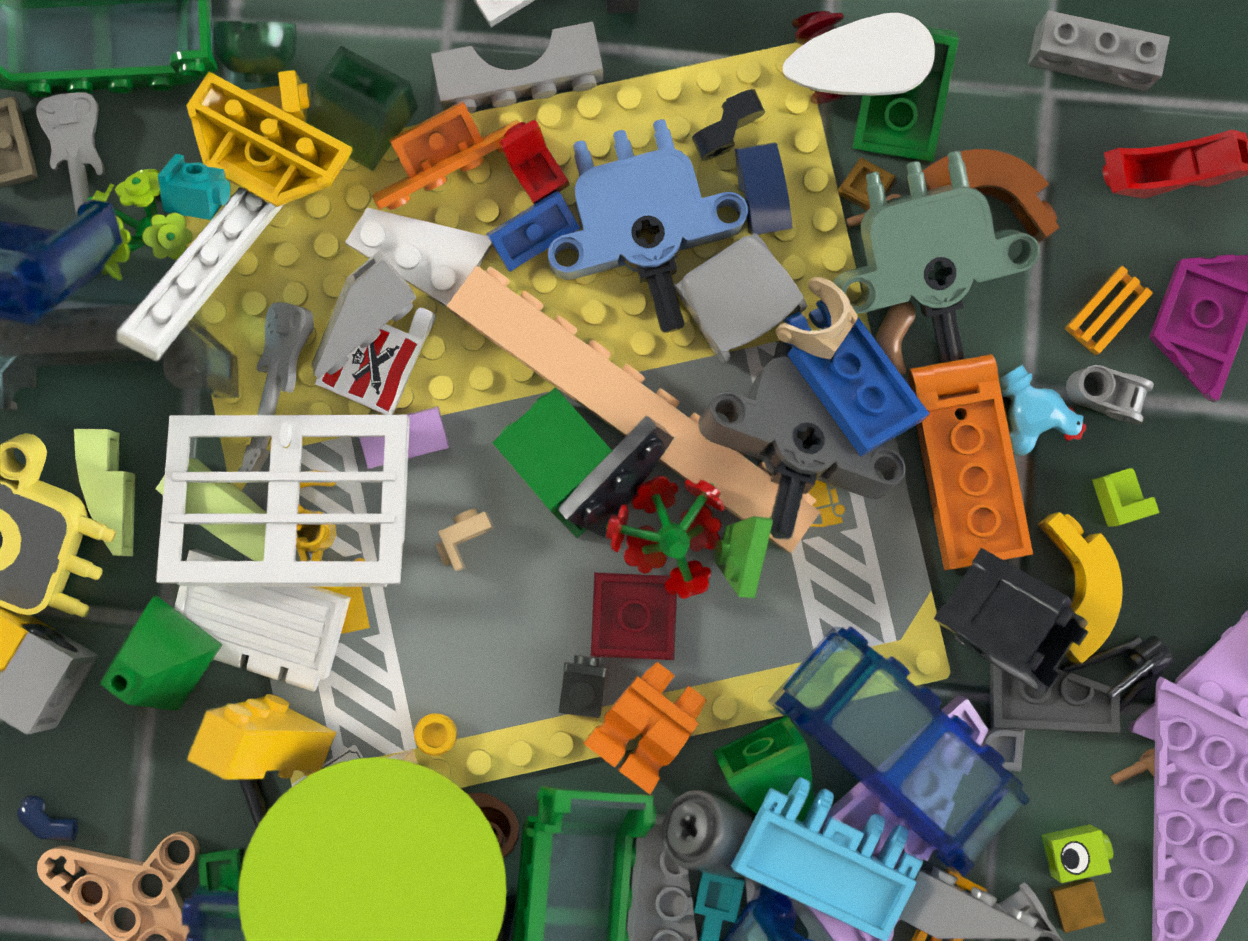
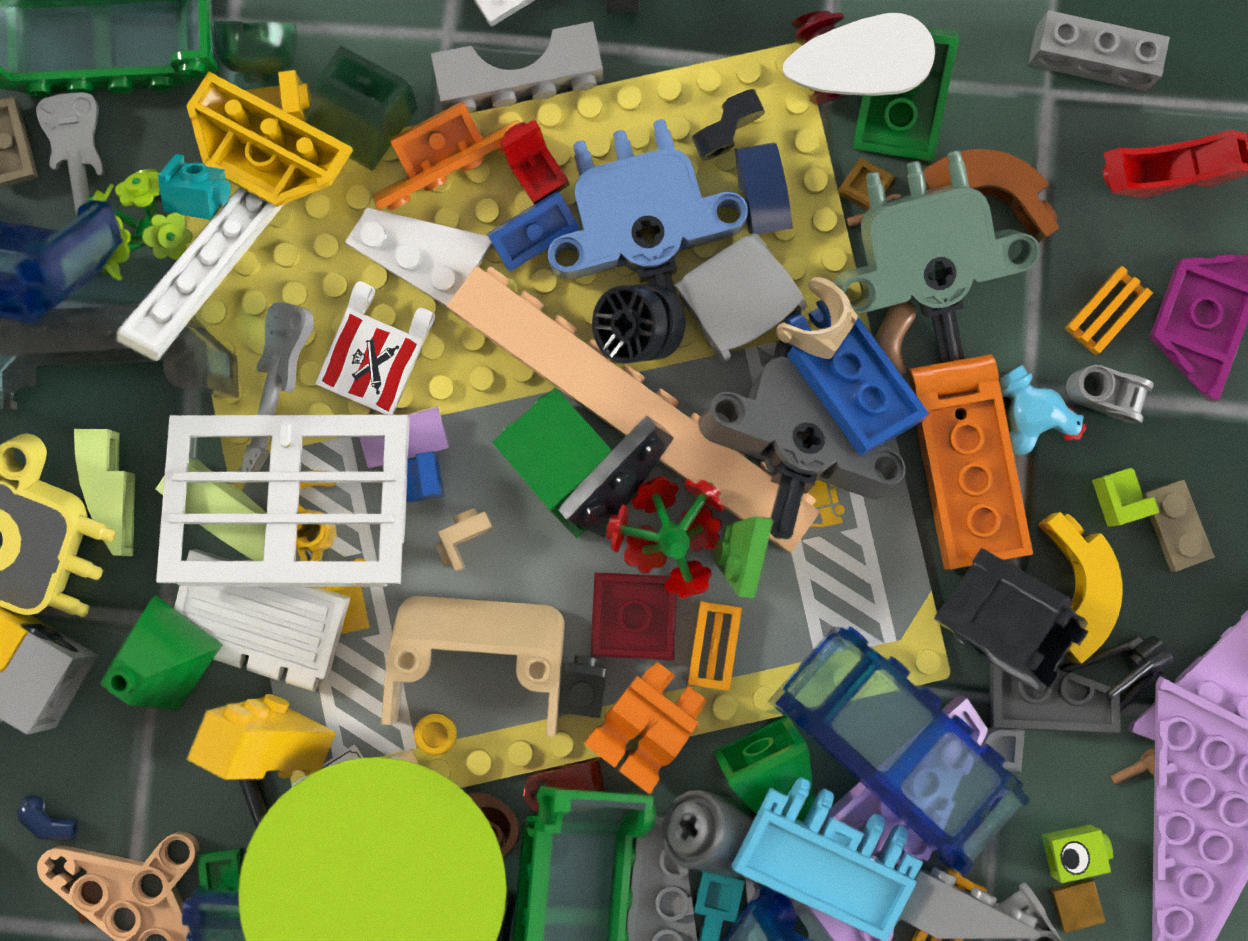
(365, 304): light grey slope -> none
(424, 478): none -> blue bracket
(479, 626): none -> tan windscreen
(579, 775): none -> clear red piece
(638, 323): none -> black wheel
(709, 681): none -> light orange tile
(1179, 527): none -> dark tan plate

